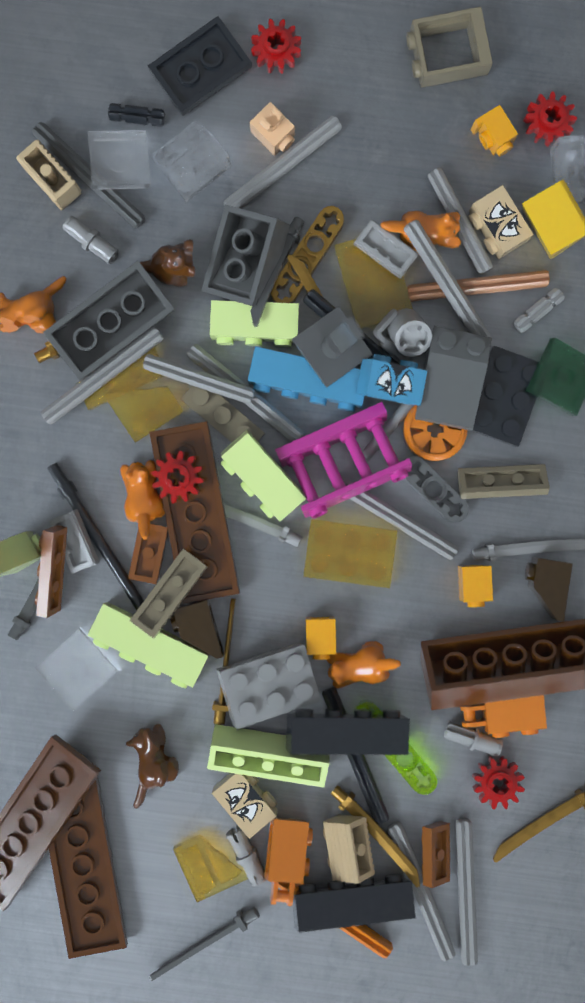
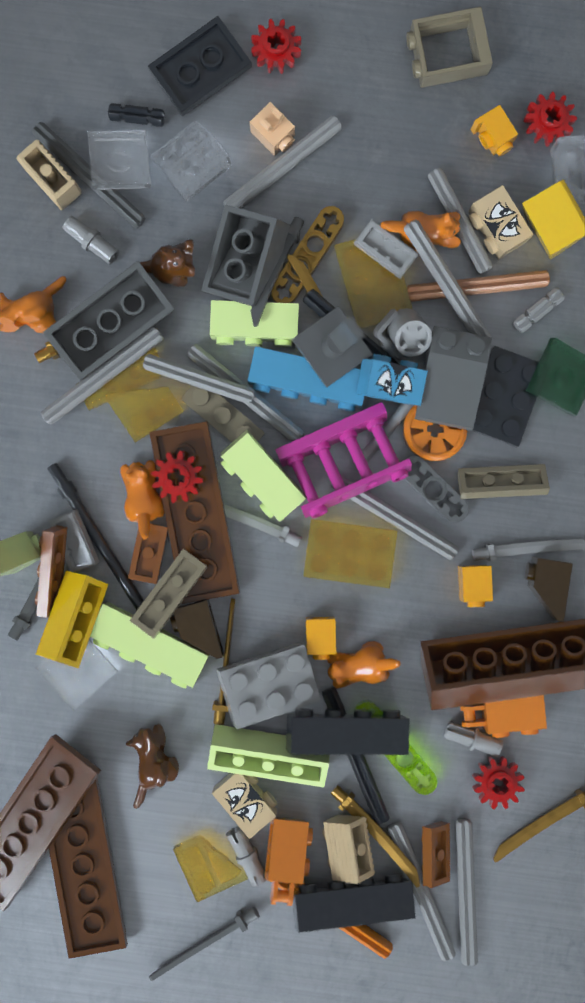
(72, 619): none -> yellow brick

